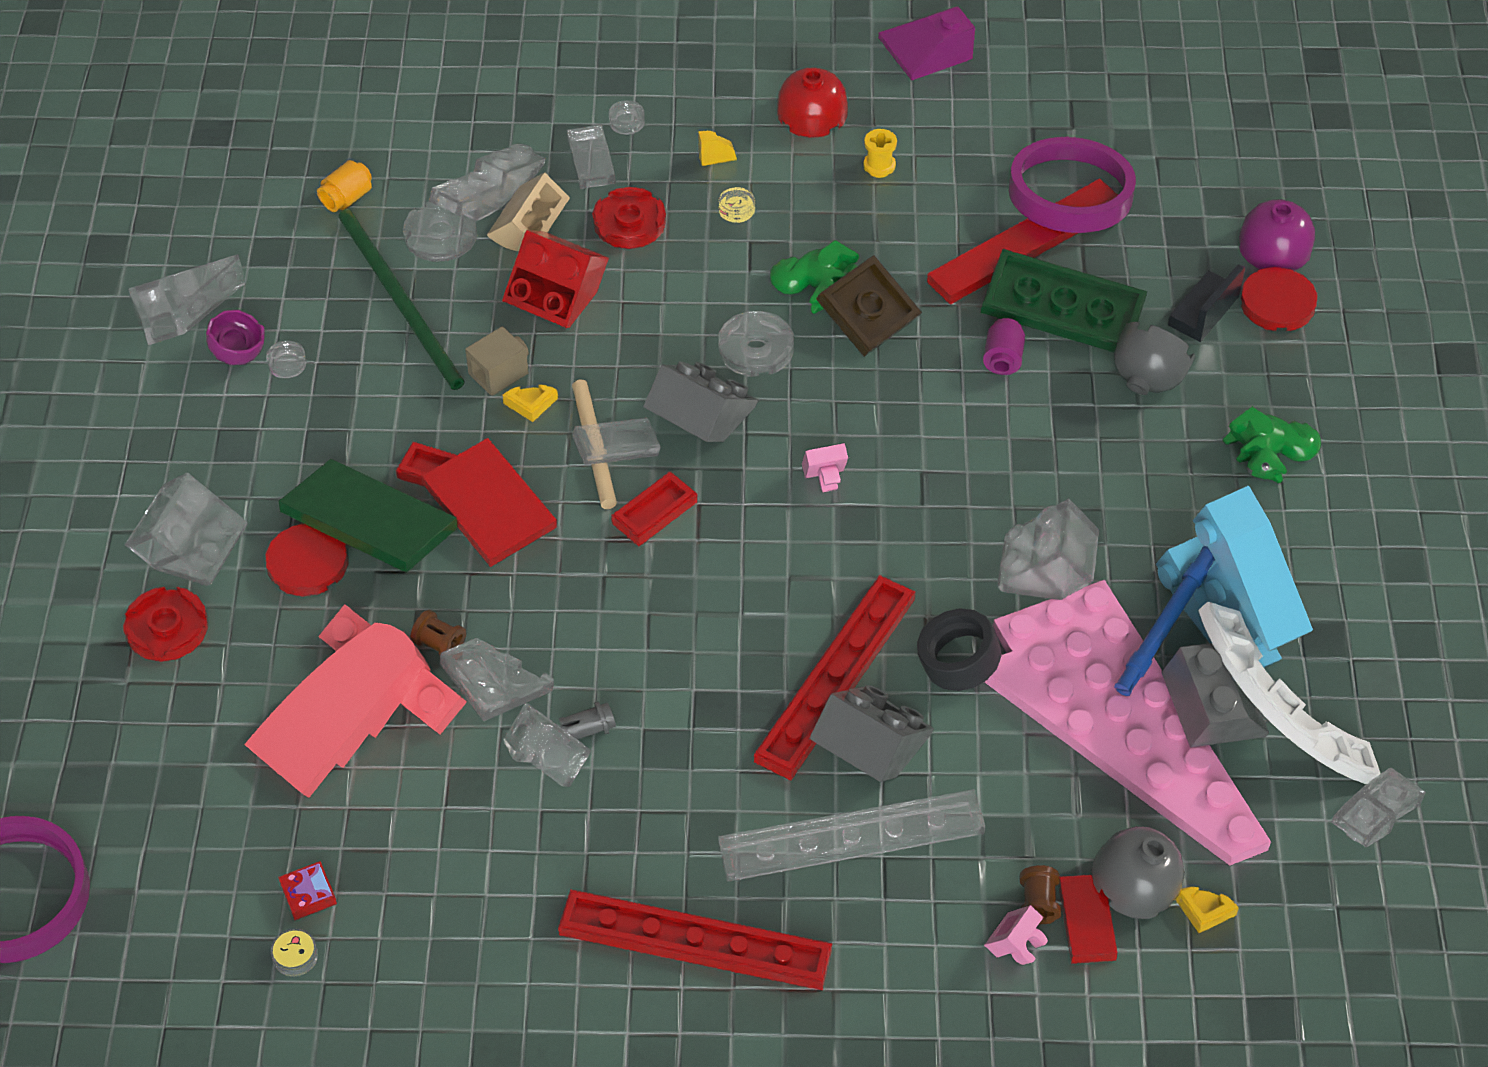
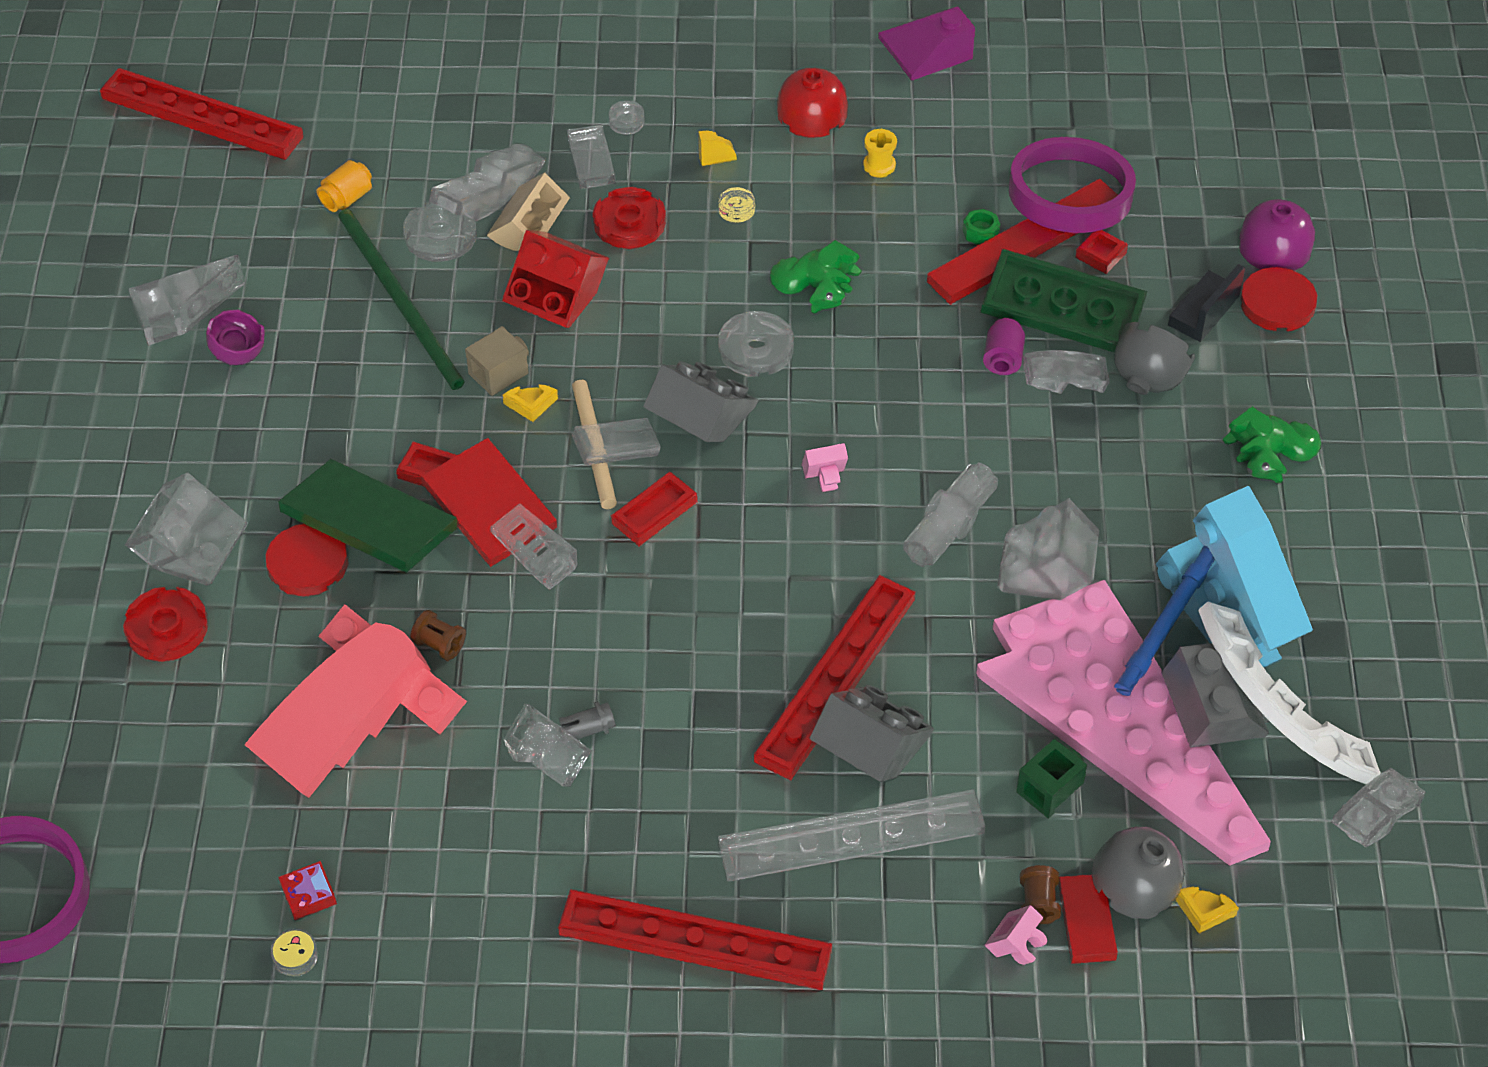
(202, 113): none -> red tile
(286, 359): clear tile -> none
(492, 679): clear wing -> none
(550, 566): none -> clear slope
(868, 305): dark brown tile -> none
(950, 514): none -> clear piece
(970, 671): black tyre -> none
(980, 226): none -> green tile
(1051, 777): none -> dark green brick
(1057, 368): none -> clear slope
(1101, 251): none -> red tile

